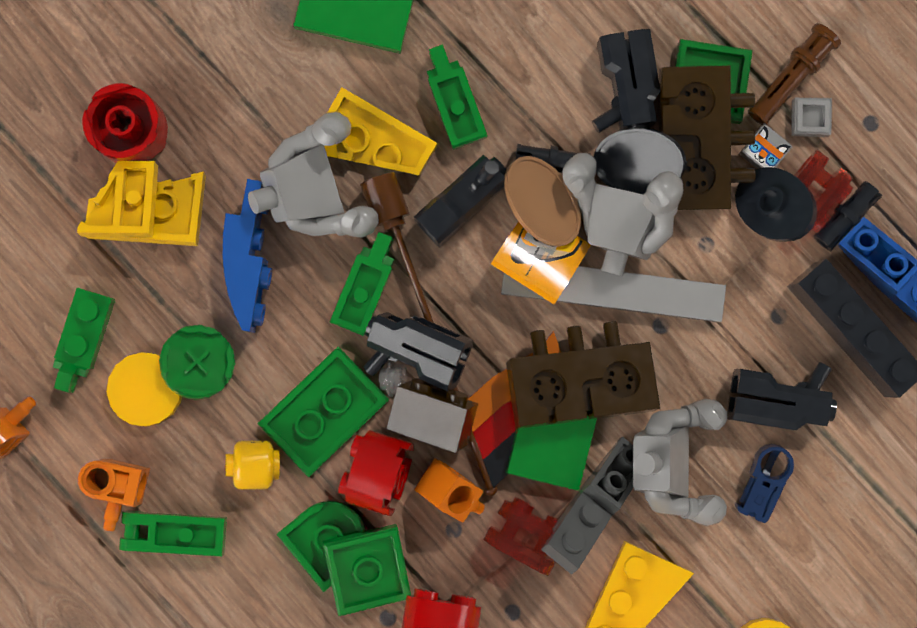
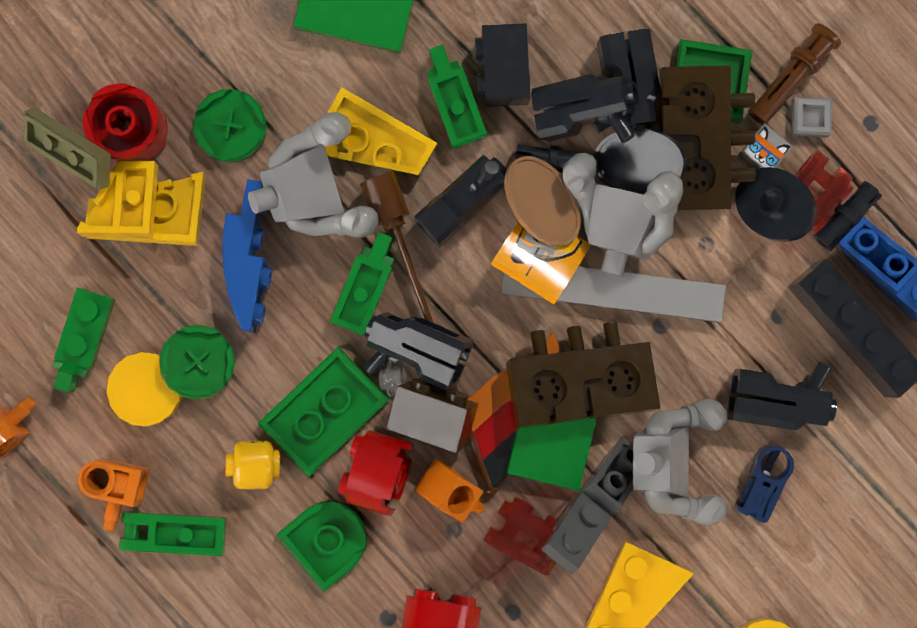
(67, 148): none -> olive tile
(230, 125): none -> green tile
(367, 569): green tile -> none
(505, 65): none -> black brick
(583, 102): none -> black piece

